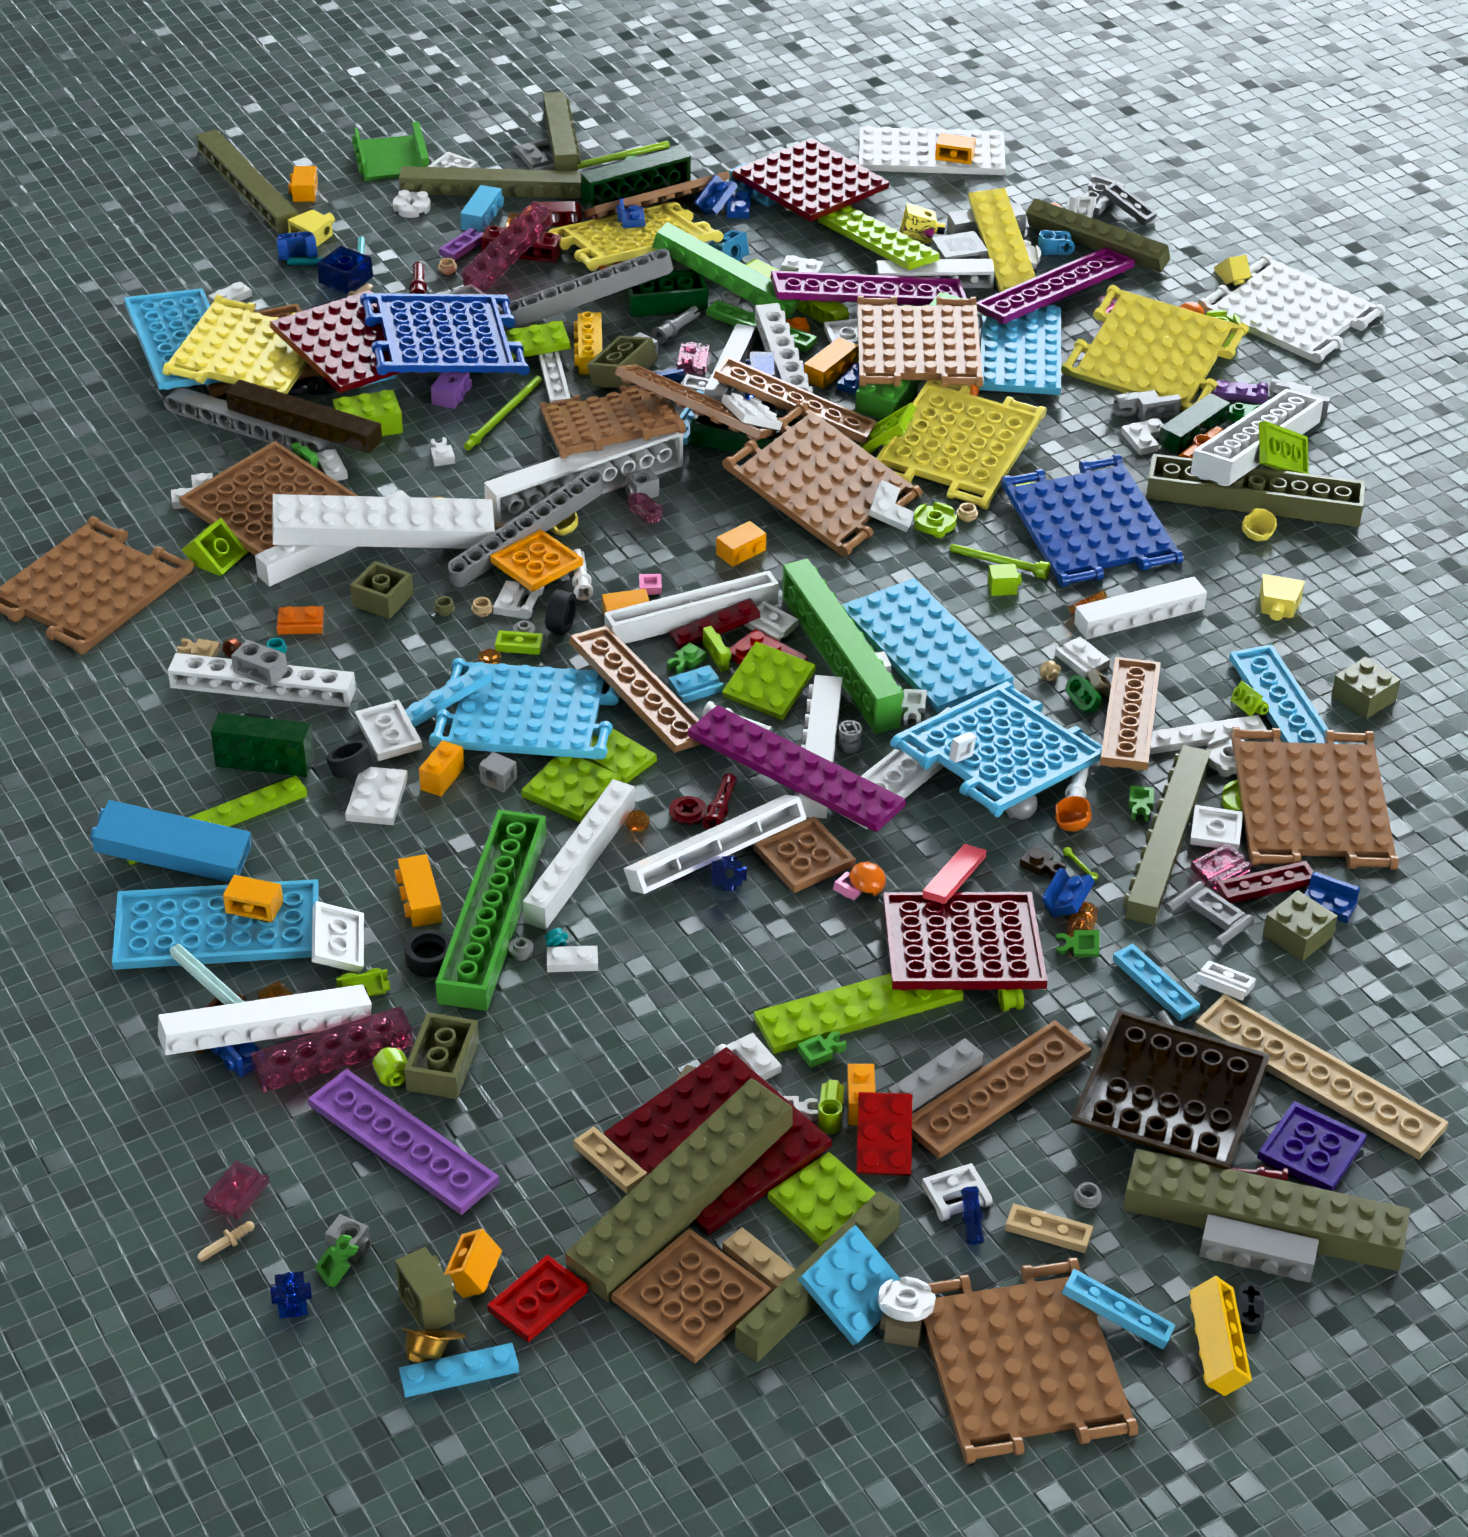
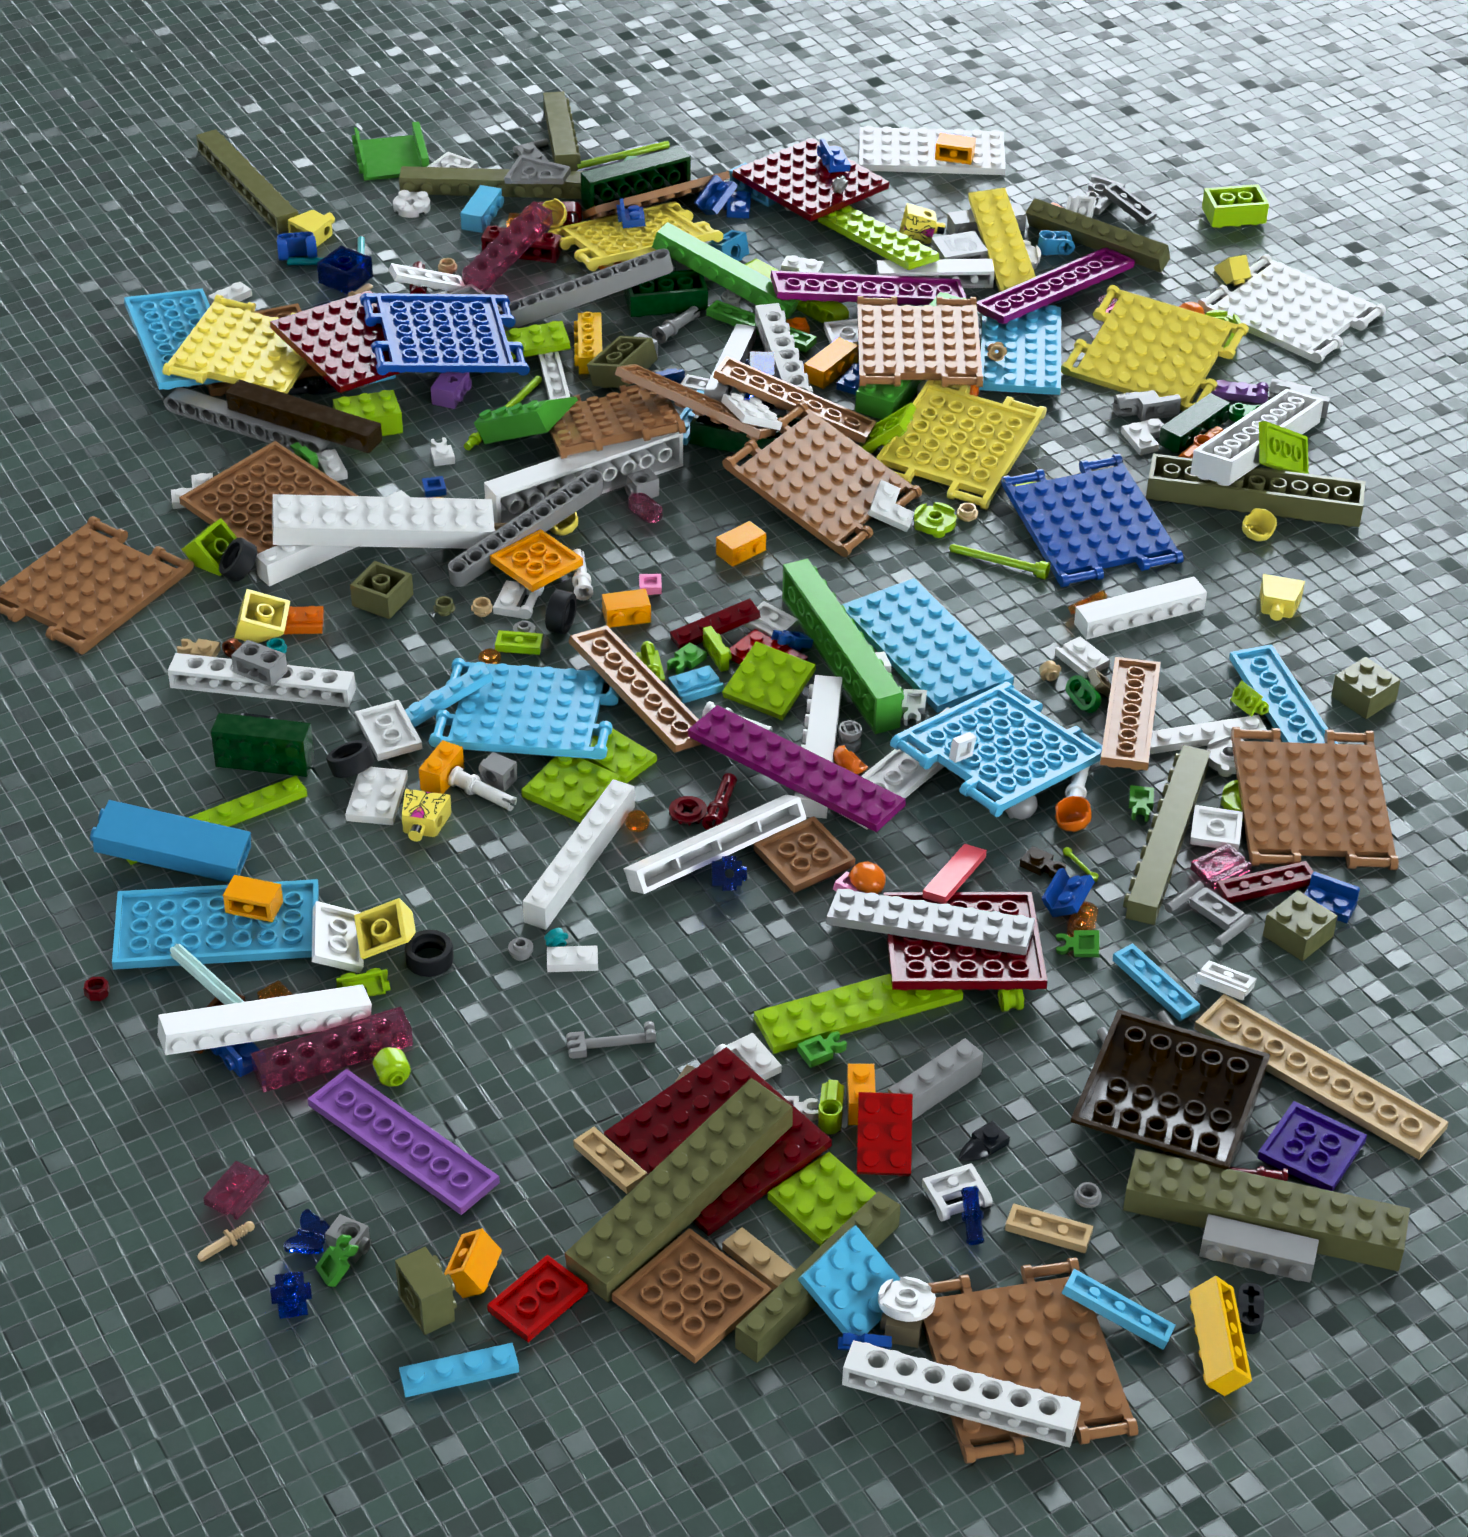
(96, 988): none -> dark red tile
(238, 559): none -> black tyre
(261, 617): none -> light yellow slope
(303, 183): light orange brick -> none
(310, 1236): none -> clear blue animal
(384, 927): none -> light yellow slope
(418, 890): light orange brick -> none
(424, 813): none -> light yellow torso
(426, 278): none -> white plate
(428, 1344): pearl gold piece -> none
(434, 486): none -> blue plate
(442, 1055): olive brick -> none
(461, 244): medium lavender plate -> none
(473, 785): none -> white pin
(491, 911): bright green brick -> none
(521, 419): none -> bright green slope
(536, 171): none -> light grey wing
(558, 210): none -> light yellow hair
(578, 1045): none -> light grey hinge
(651, 659): none -> lime hinge
(678, 610): white brick -> none
(693, 357): clear pink plate -> none
(795, 639): none -> blue plate
(833, 157): none -> blue bracket
(839, 184): none -> light grey plate
(848, 760): none -> orange hair
(882, 1341): none -> blue plate
(931, 921): none -> plate
(961, 1393): none -> white brick
(984, 1142): none -> black plate
(996, 356): none -> tan plate
(997, 1088): medium nougat plate -> none
(1003, 579): lime brick -> none
(1235, 206): none -> lime brick

